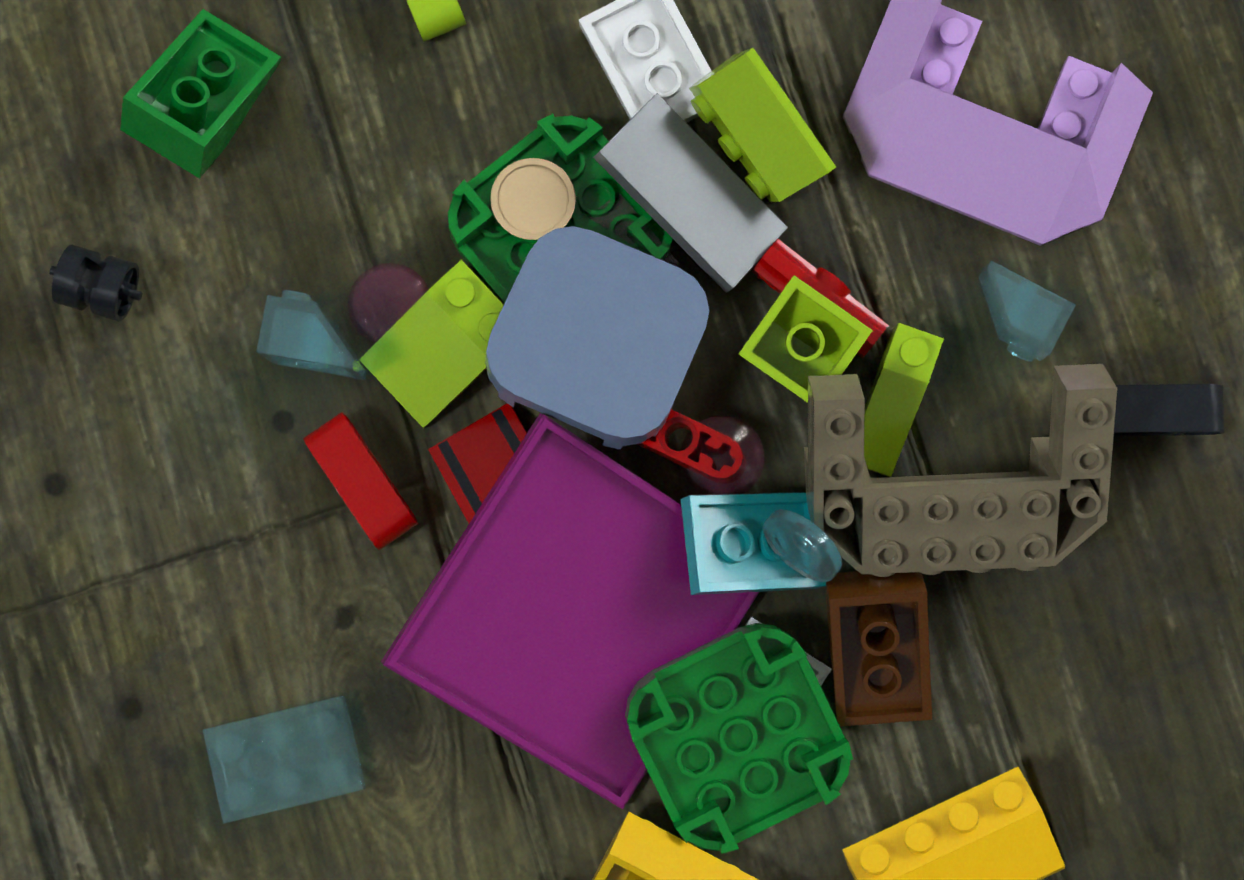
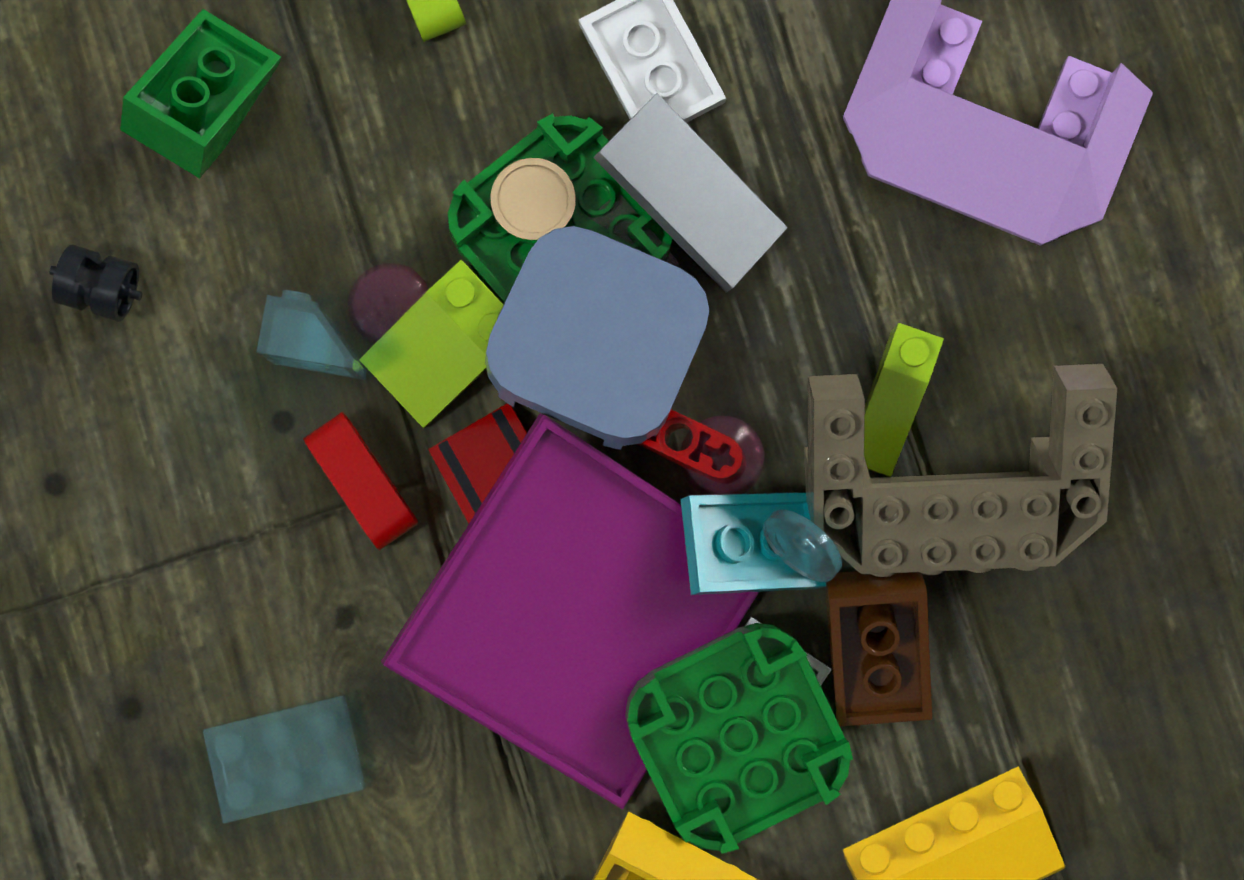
(760, 127): lime slope -> none
(782, 263): red piece -> none
(804, 338): lime slope -> none
(1024, 312): clear light blue slope -> none
(1169, 410): black beam -> none

